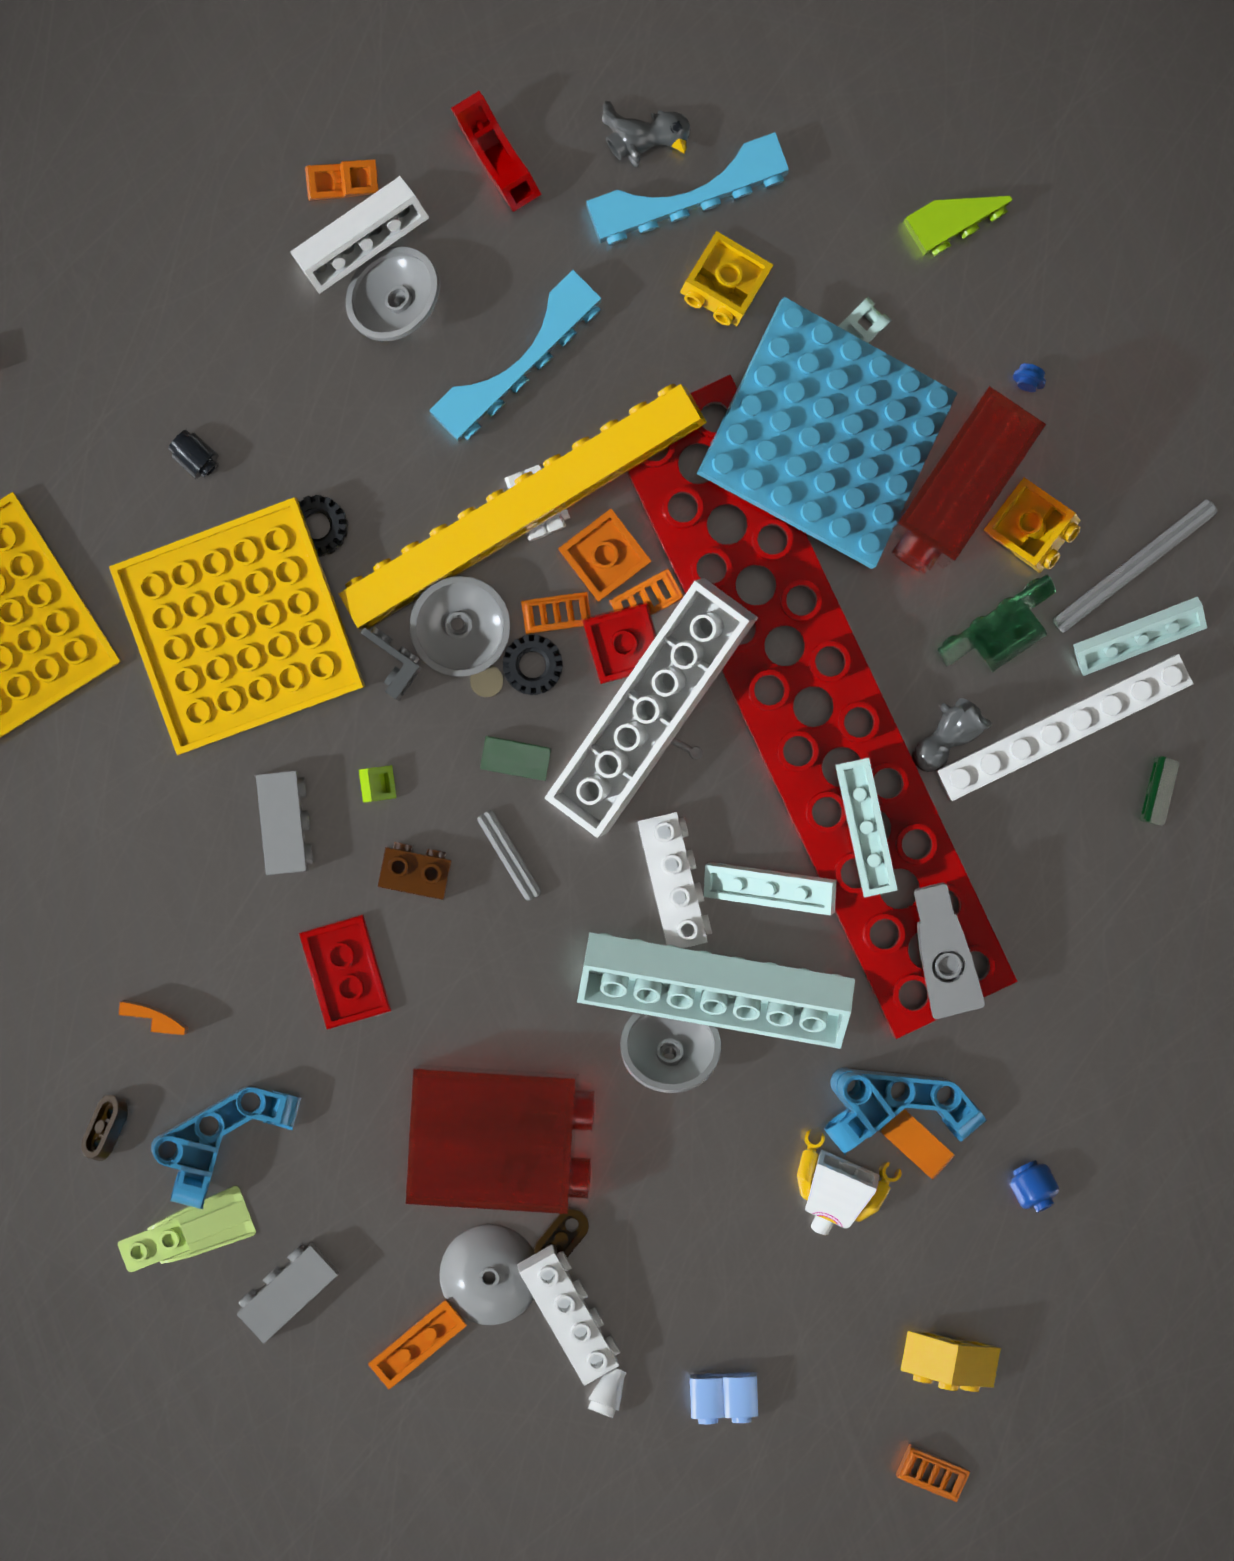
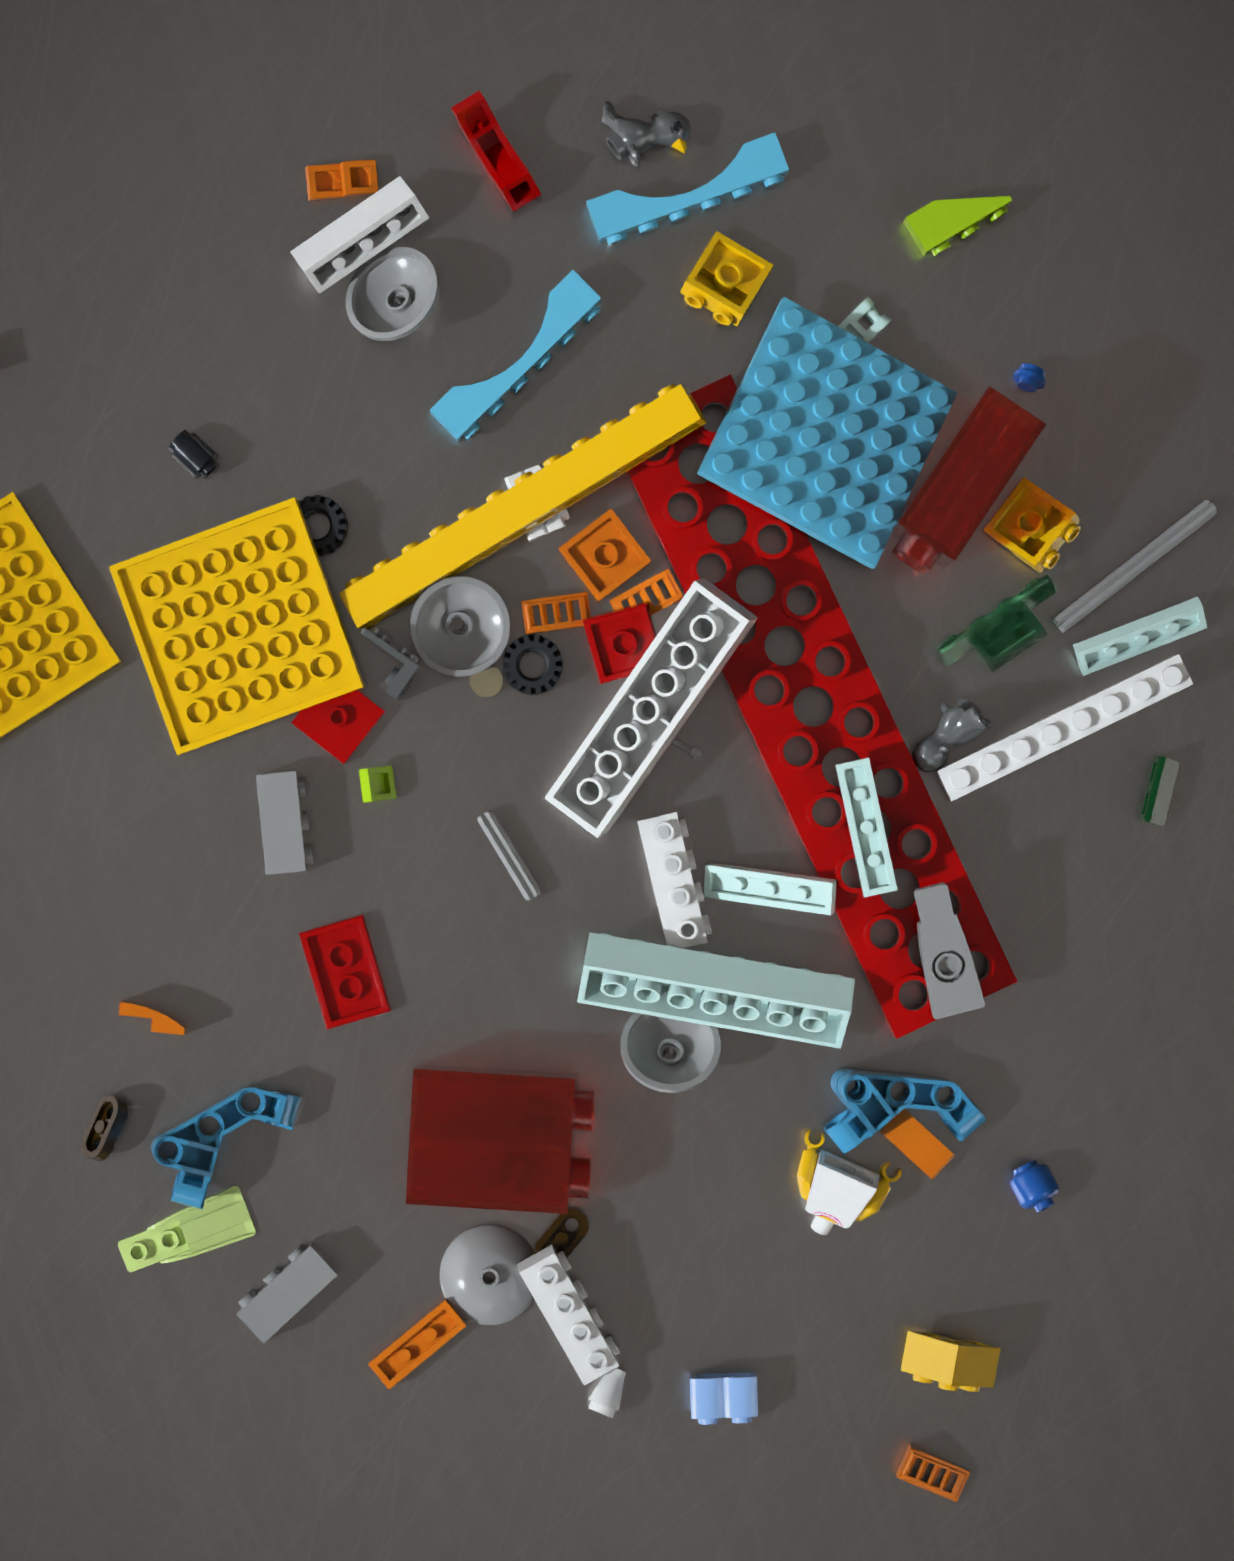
(340, 723): none -> red plate
(415, 872): reddish brown brick -> none
(515, 758): dark green slope -> none

